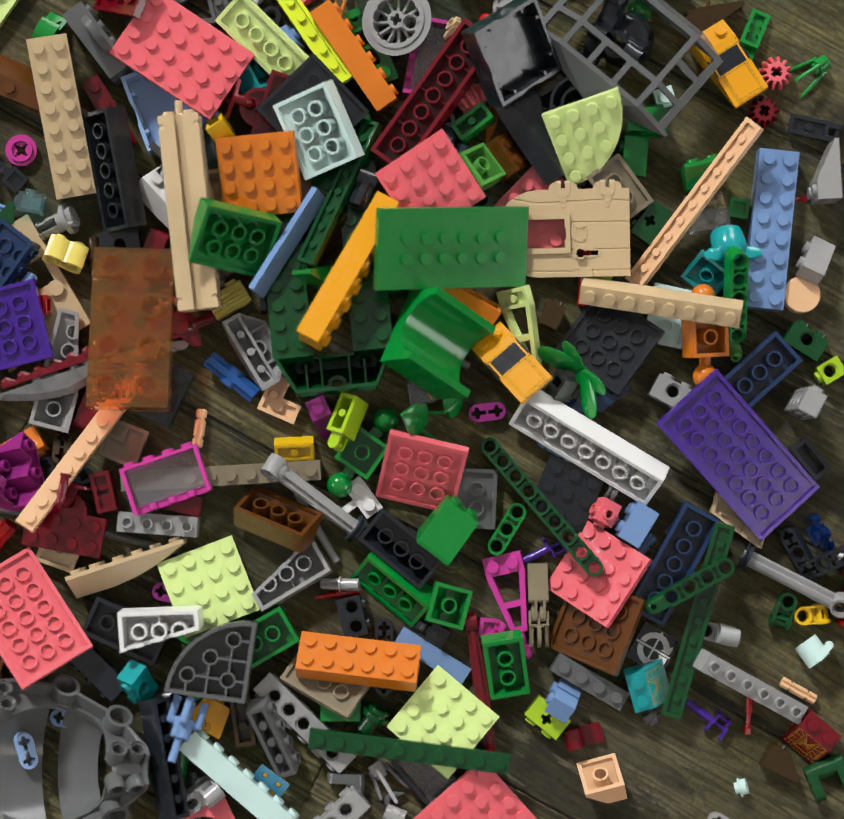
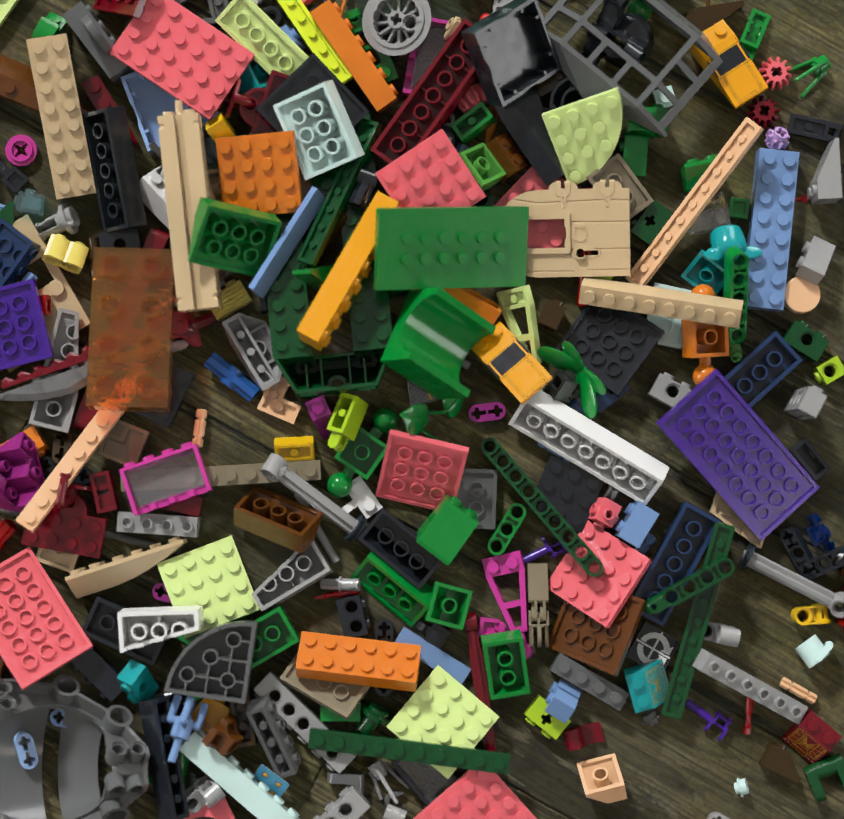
(224, 736): none -> reddish brown brick
(777, 138): none -> lavender gear
(783, 612): dark green piece -> none

